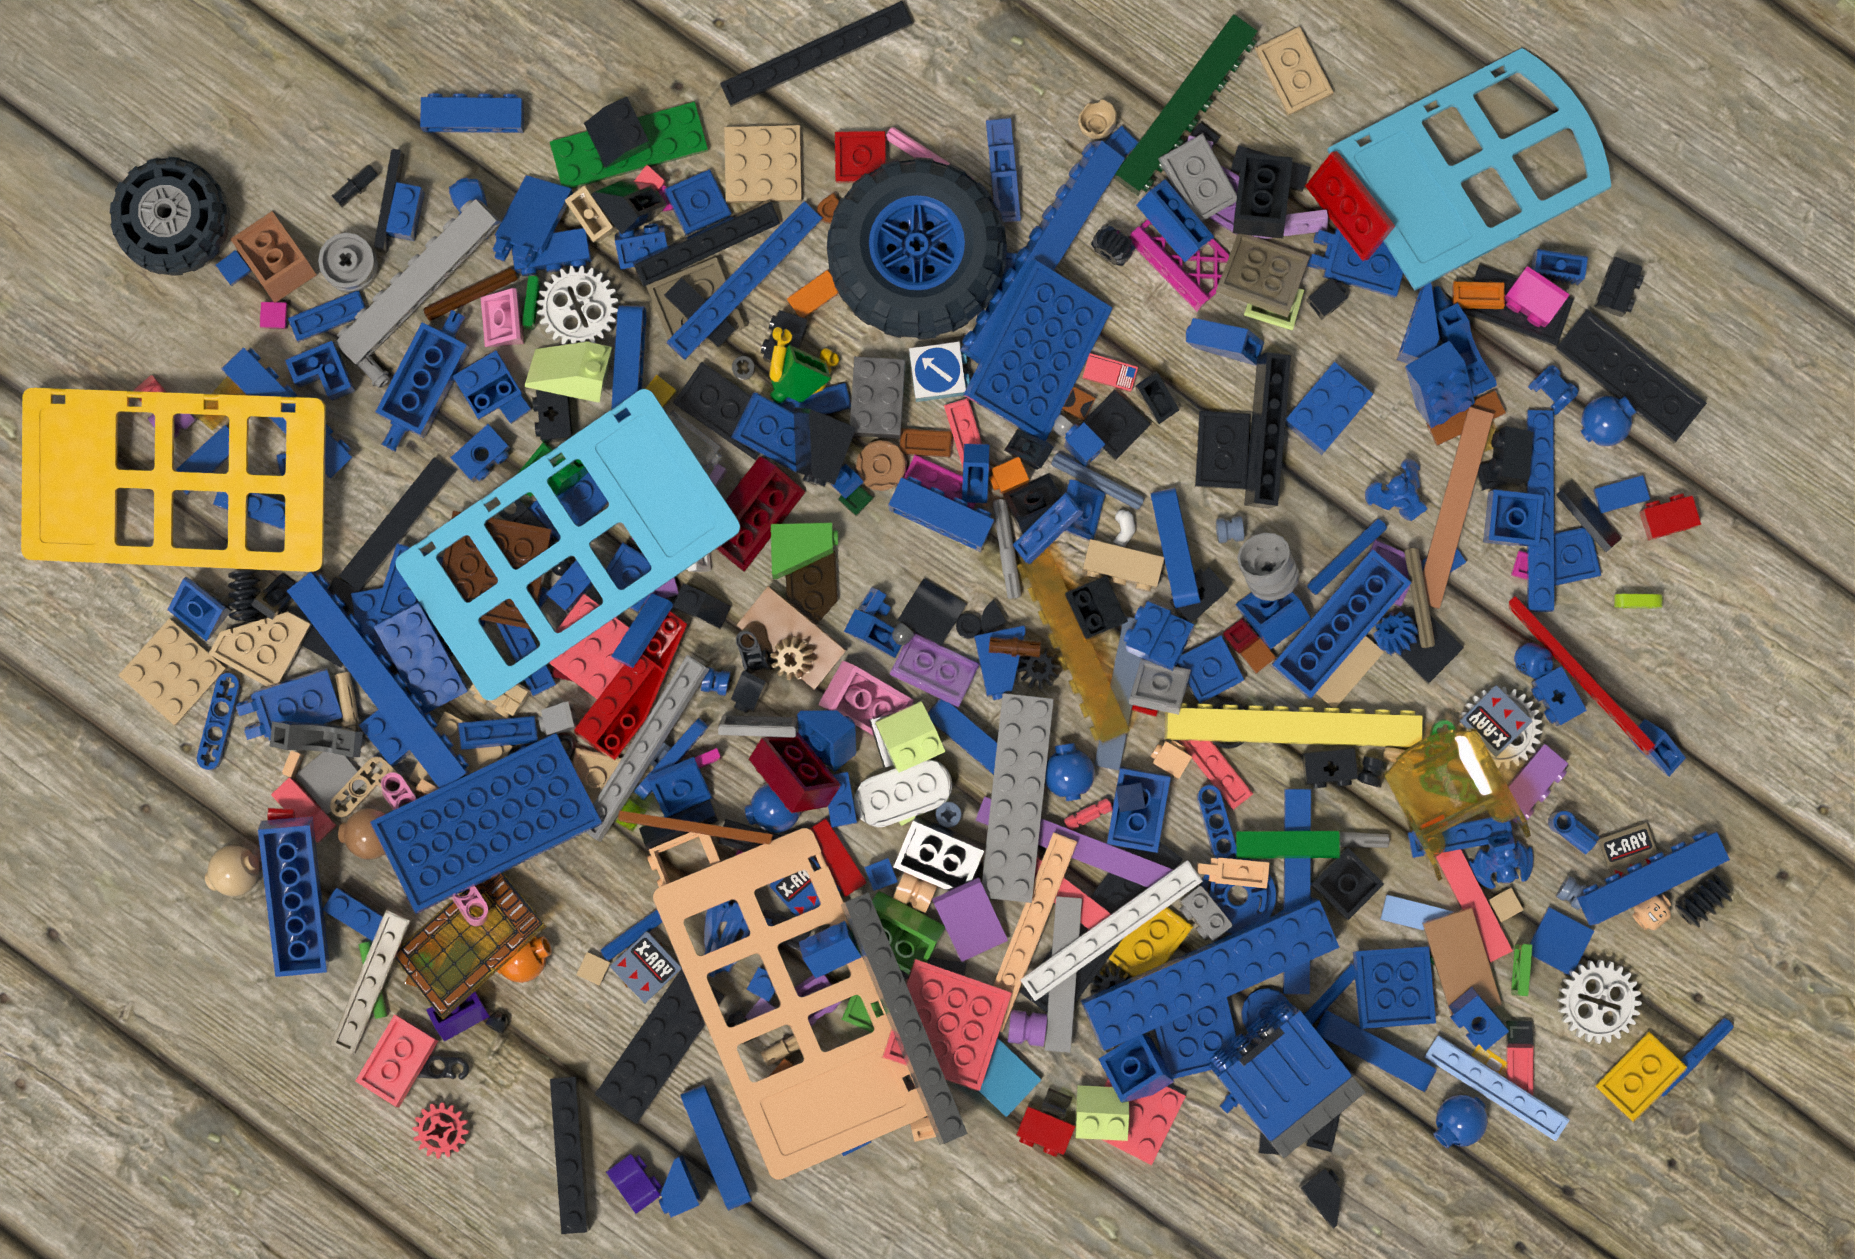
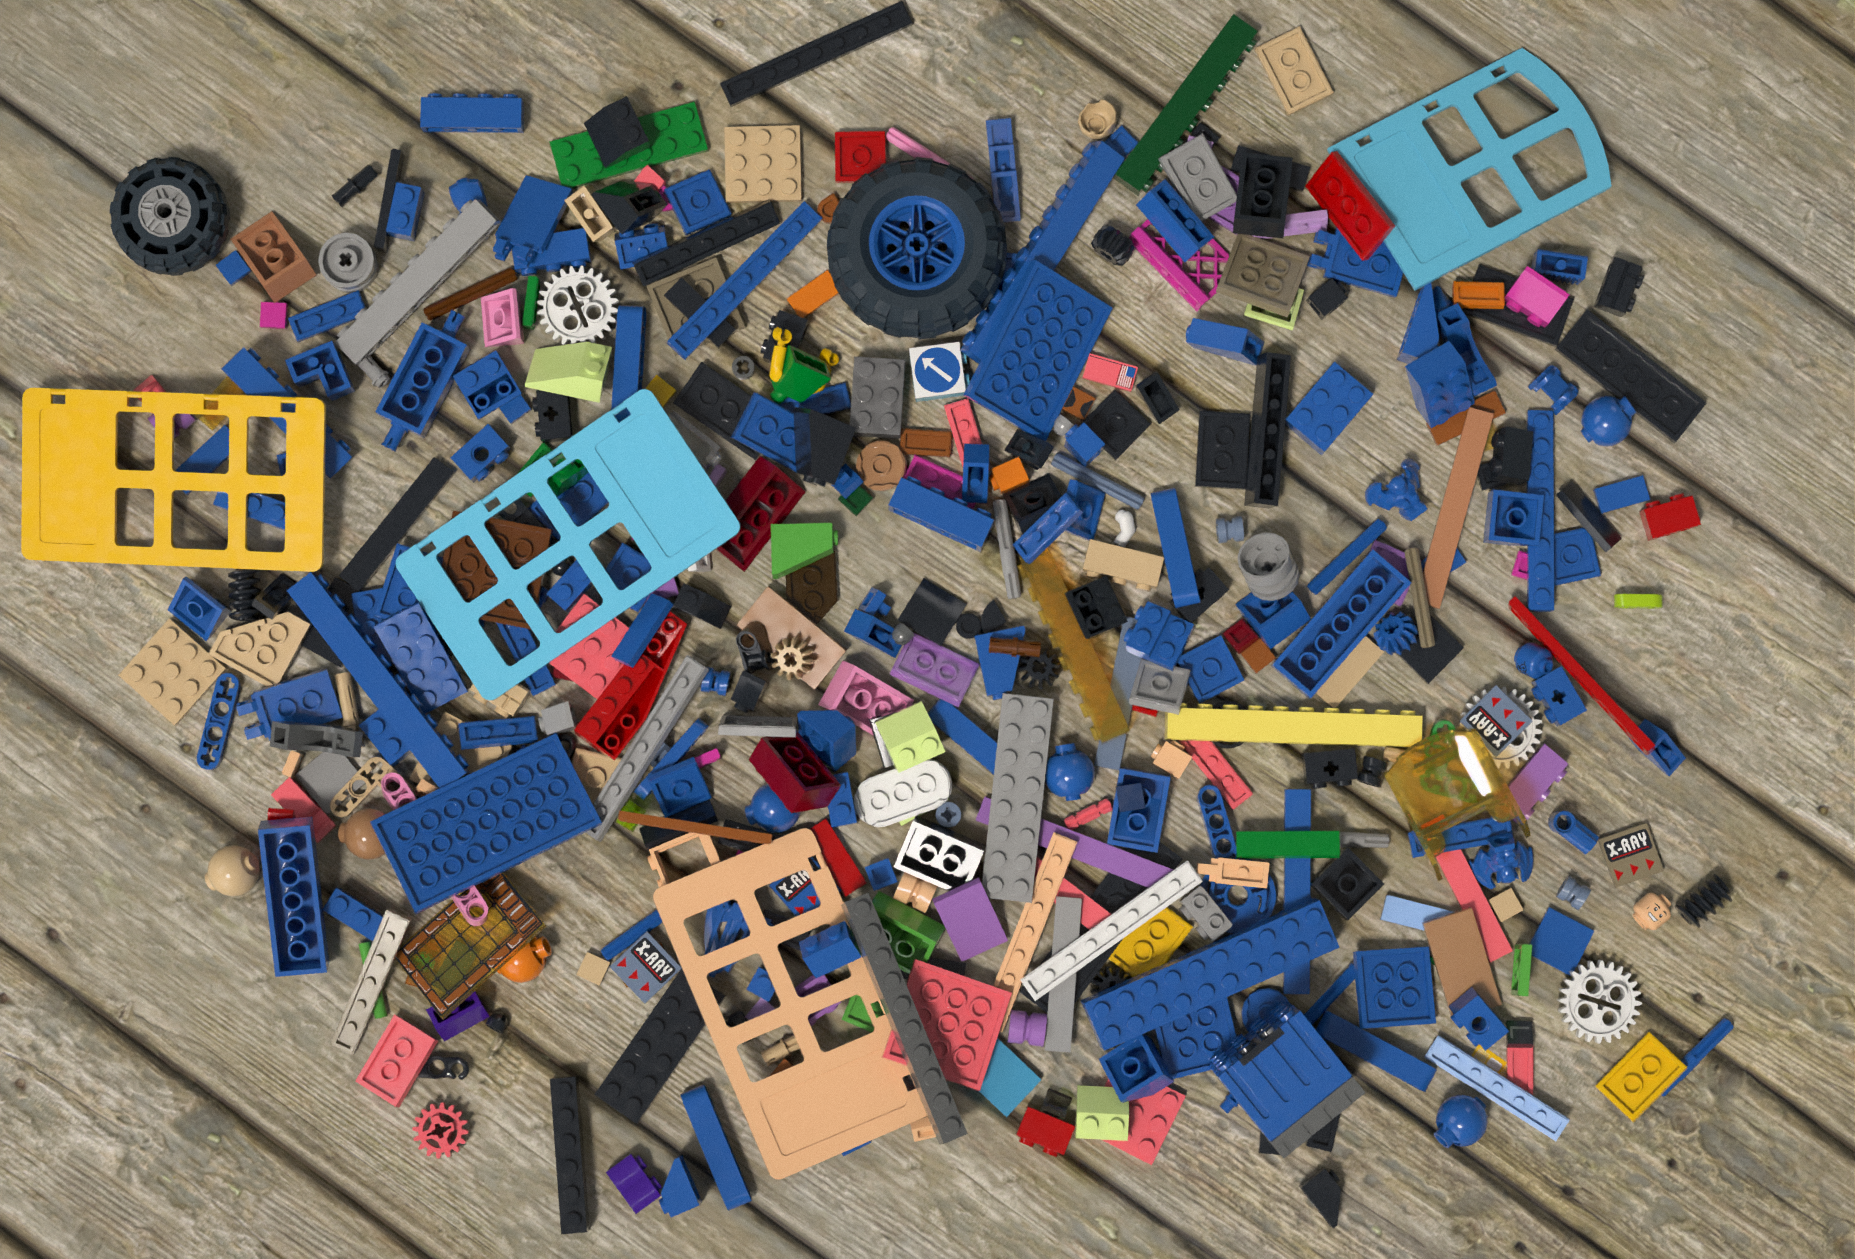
(1653, 878): blue brick -> none

